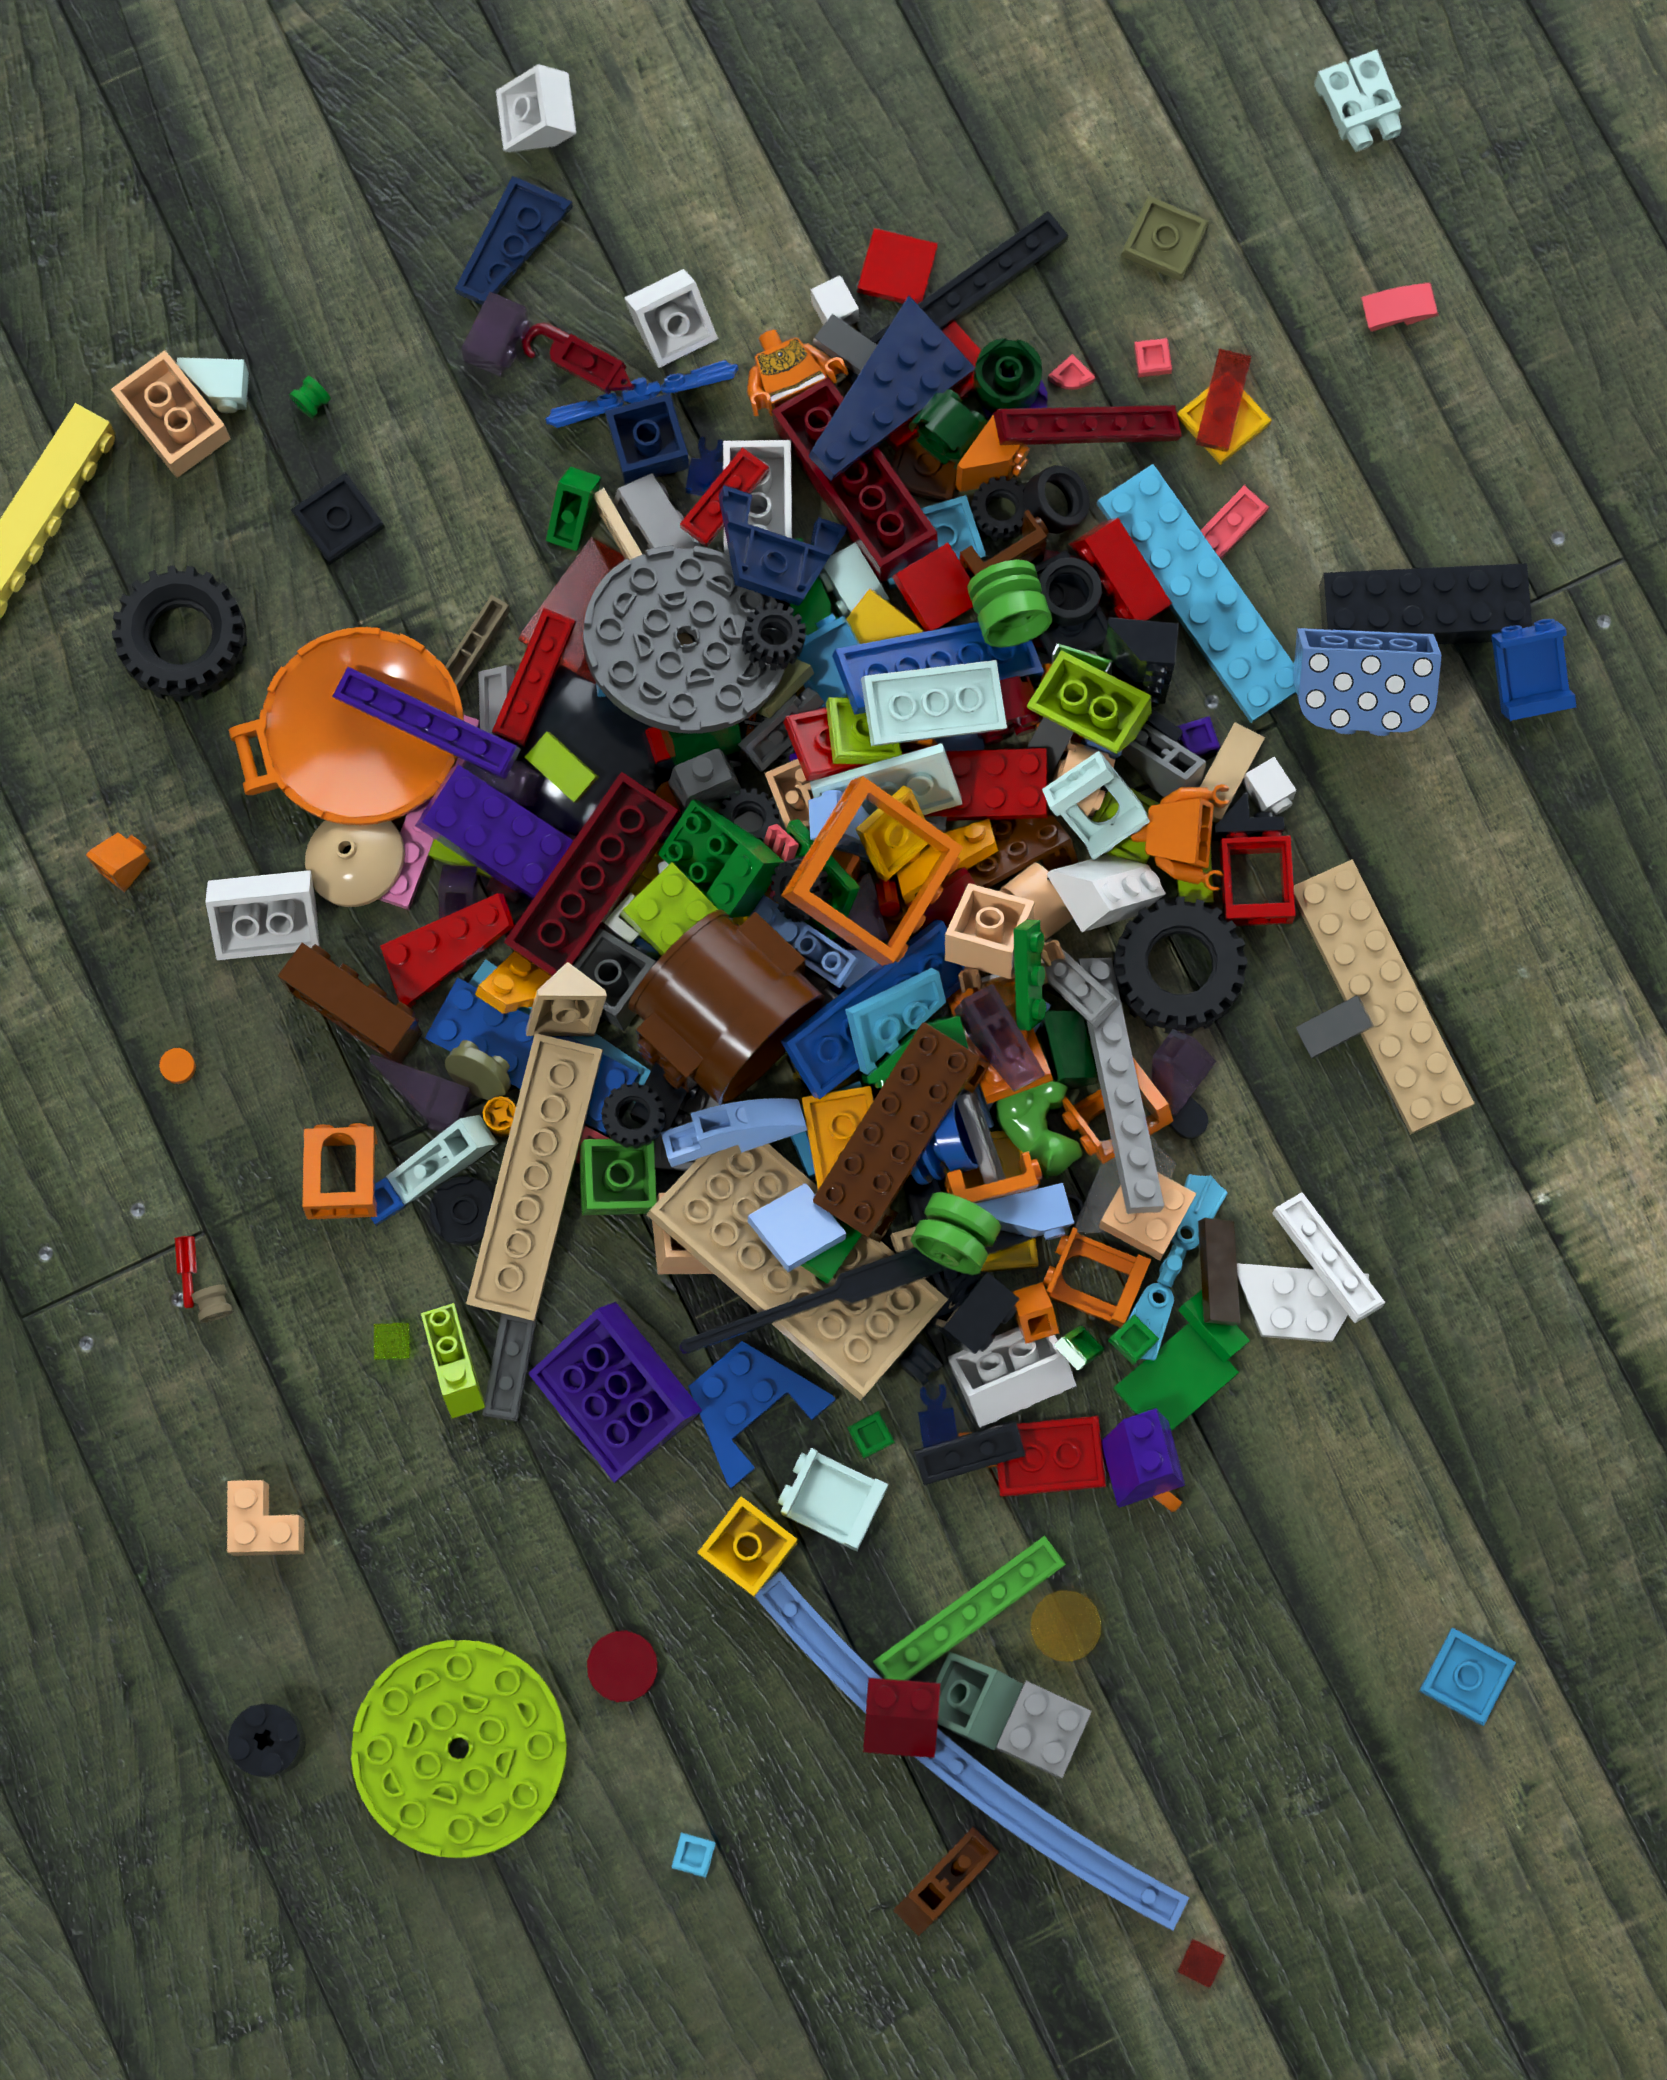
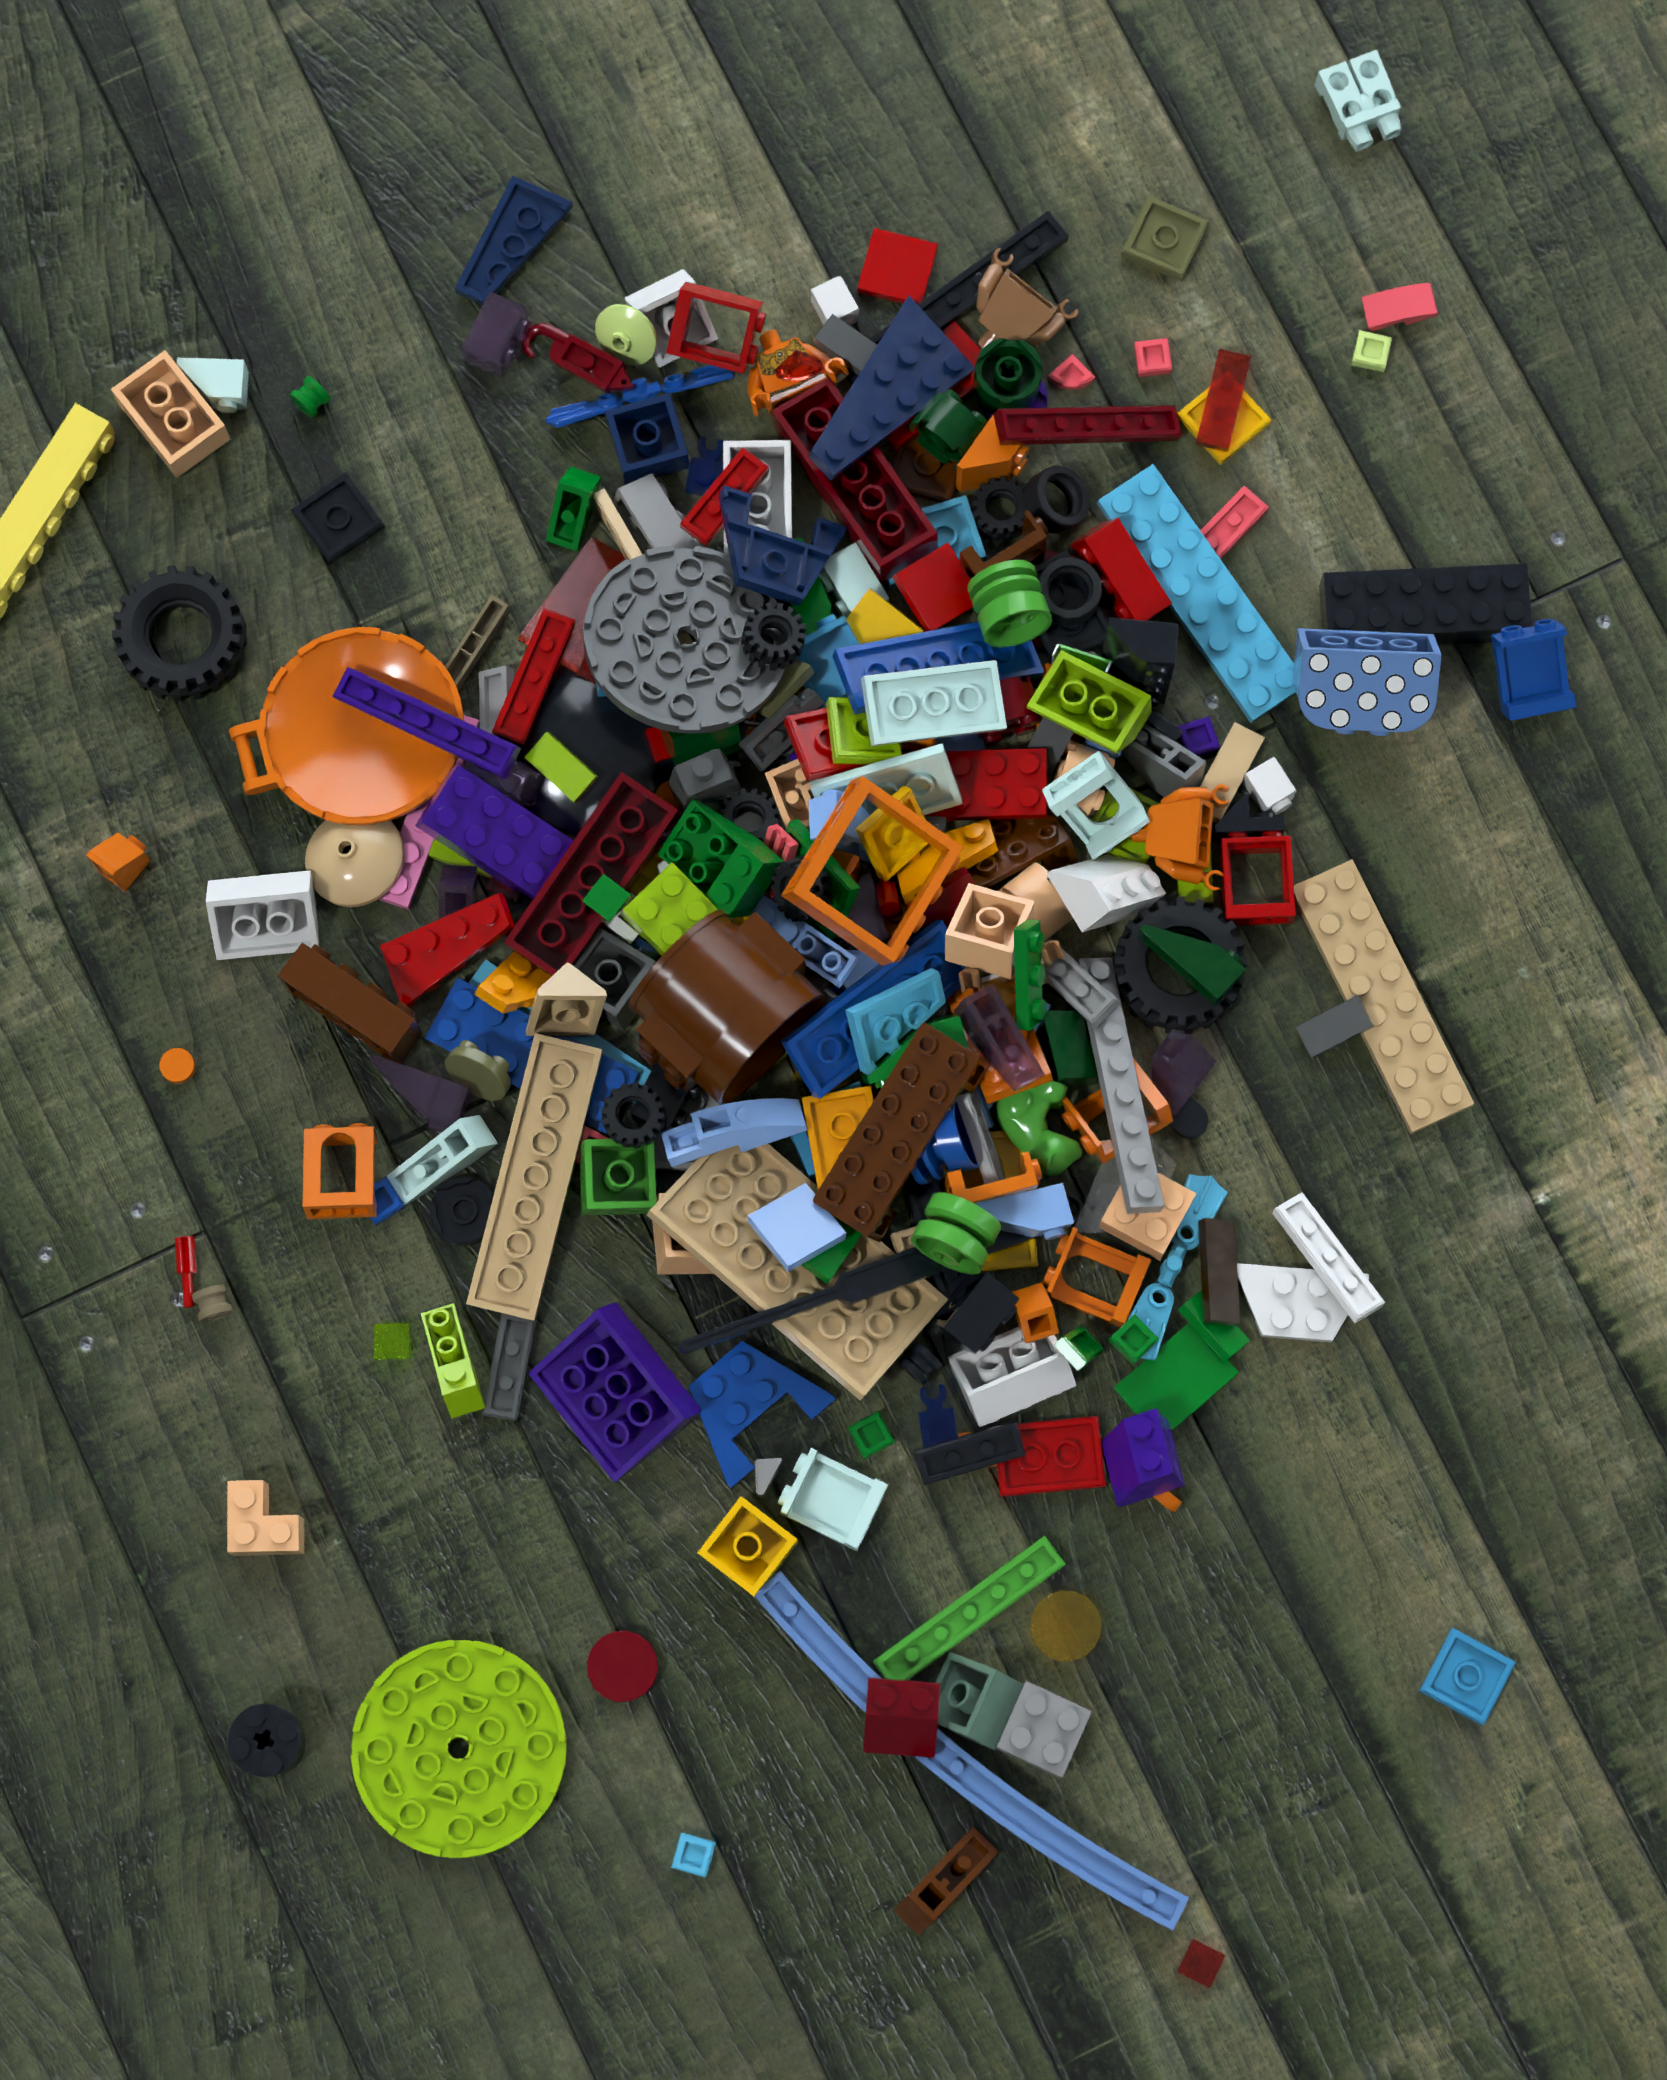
(497, 1111): light orange wheel -> none
(536, 110): white slope -> none
(607, 898): none -> green tile
(626, 334): none -> yellowish green dish
(681, 322): none -> red window
(765, 1473): none -> light grey slope
(798, 367): none -> clear red tile
(1014, 308): none -> medium nougat torso
(1200, 963): none -> dark green slope
(1371, 351): none -> yellowish green tile

